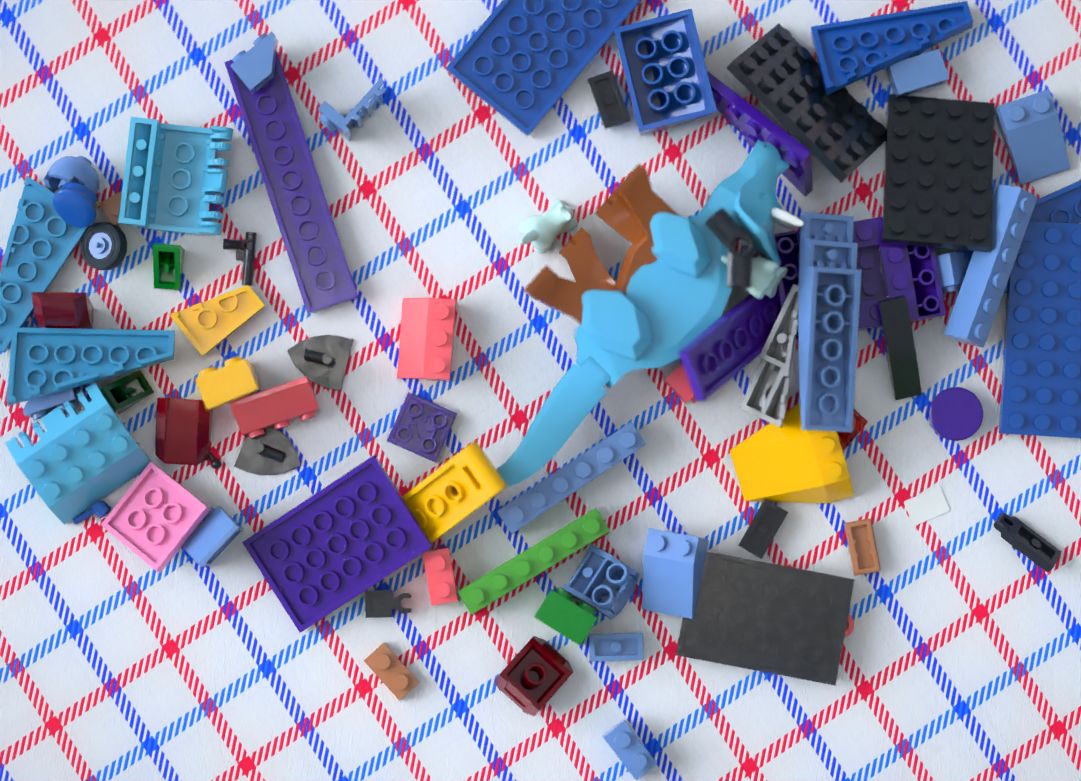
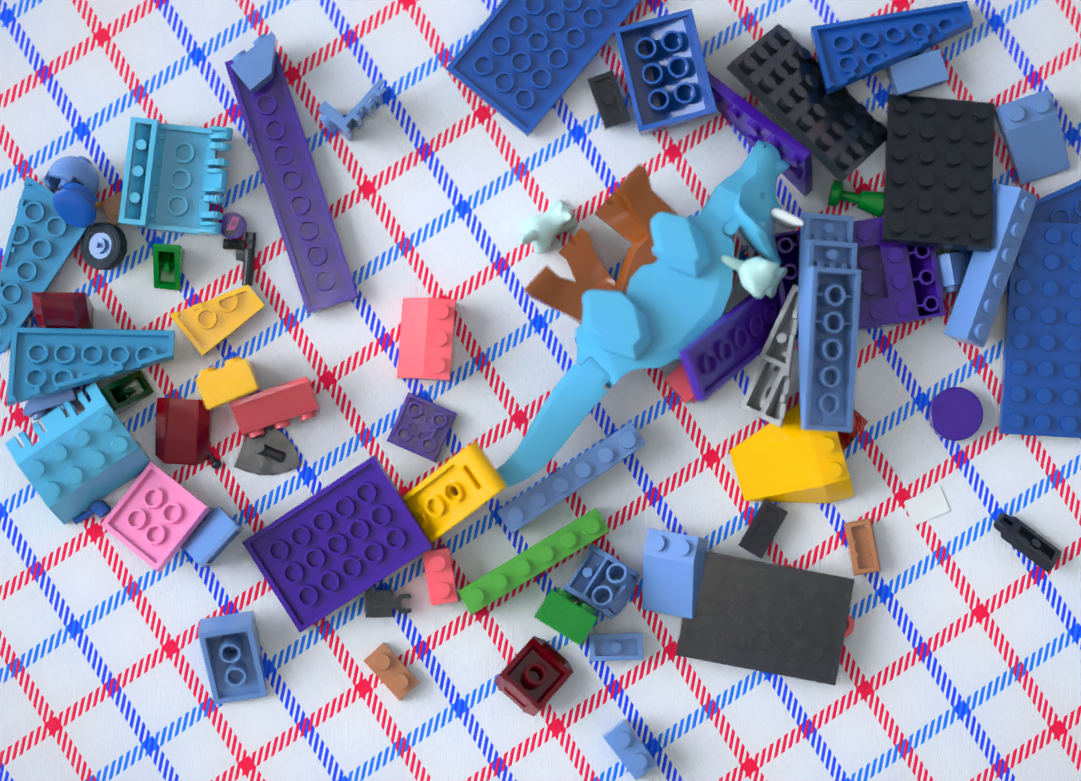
(233, 225): none -> tile
(233, 657): none -> medium blue slope
(323, 359): shield -> none
(729, 233): black piece -> none
(866, 201): none -> green piece
(900, 347): black slope -> none

